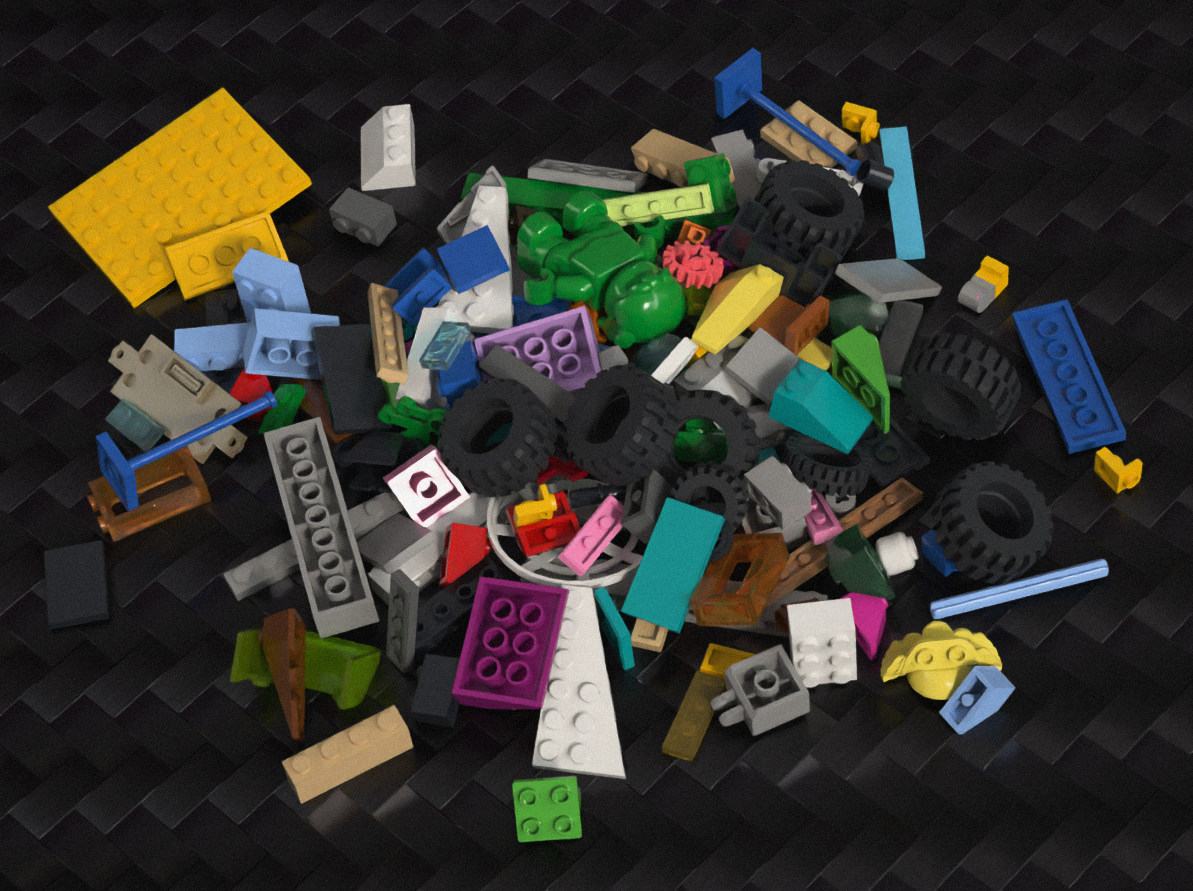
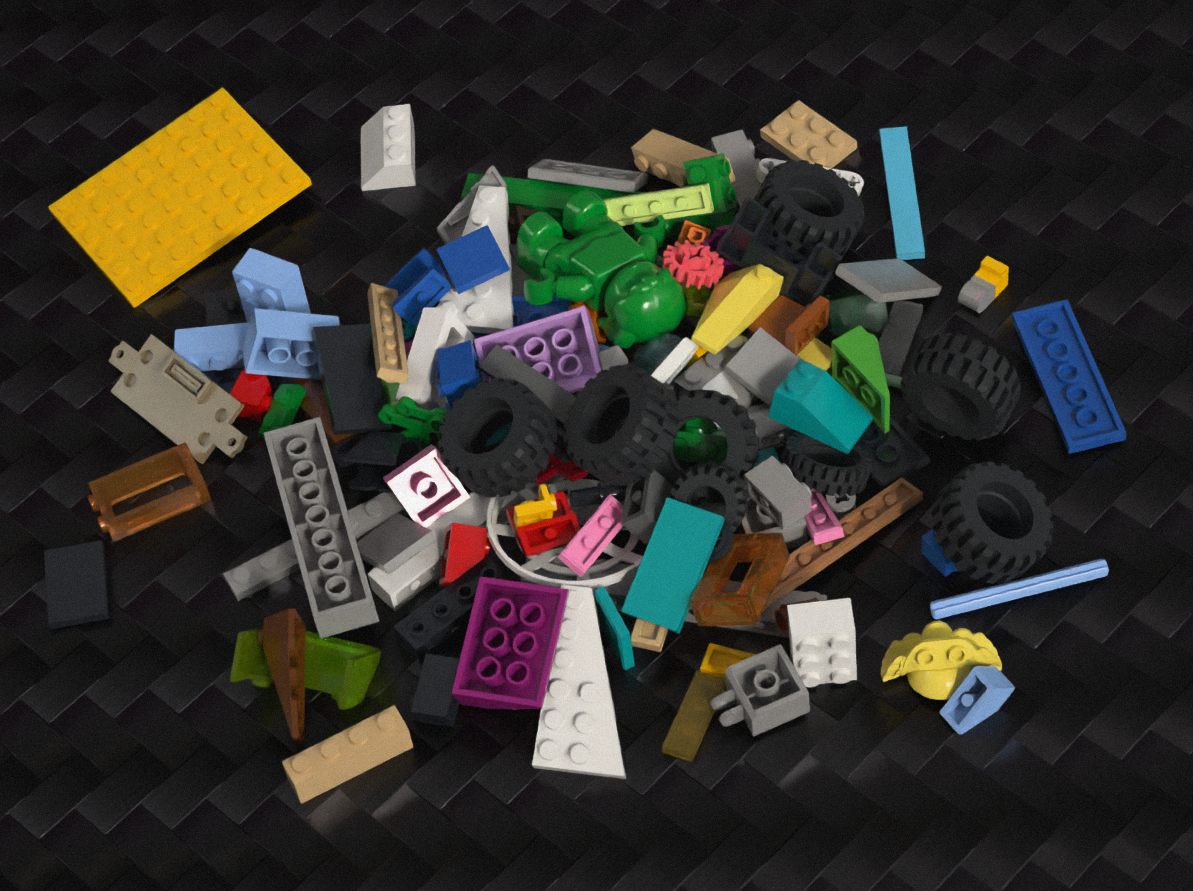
(121, 473): blue tile -> none
(135, 425): clear light blue plate -> none
(210, 258): yellow tile -> none
(362, 217): dark grey brick -> none
(402, 621): dark grey tile -> none
(445, 345): clear light blue plate -> none
(547, 808): bright green bracket -> none
(744, 82): blue tile -> none
(857, 564): clear green slope -> none
(860, 120): yellow bracket -> none
(869, 621): dark pink slope -> none
(873, 170): black piece -> none
(897, 552): white head -> none
(1113, 471): yellow bracket -> none

